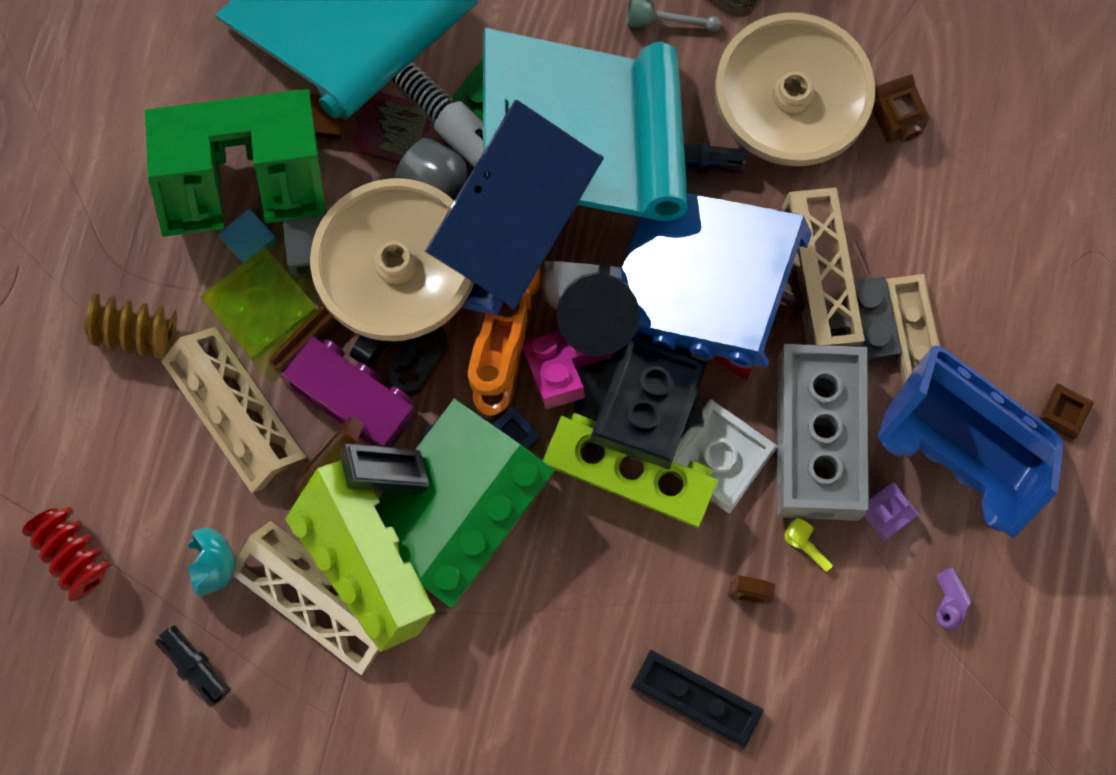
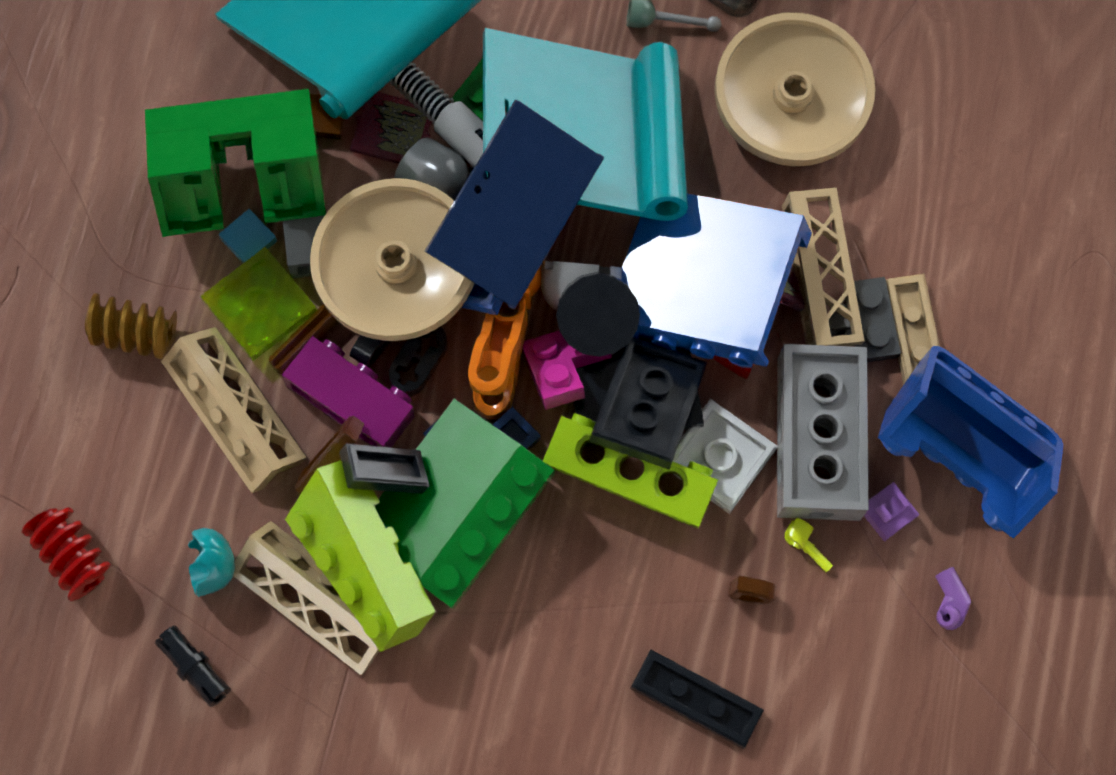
(714, 158): black pin -> none
(900, 109): reddish brown window -> none
(1066, 411): reddish brown tile -> none

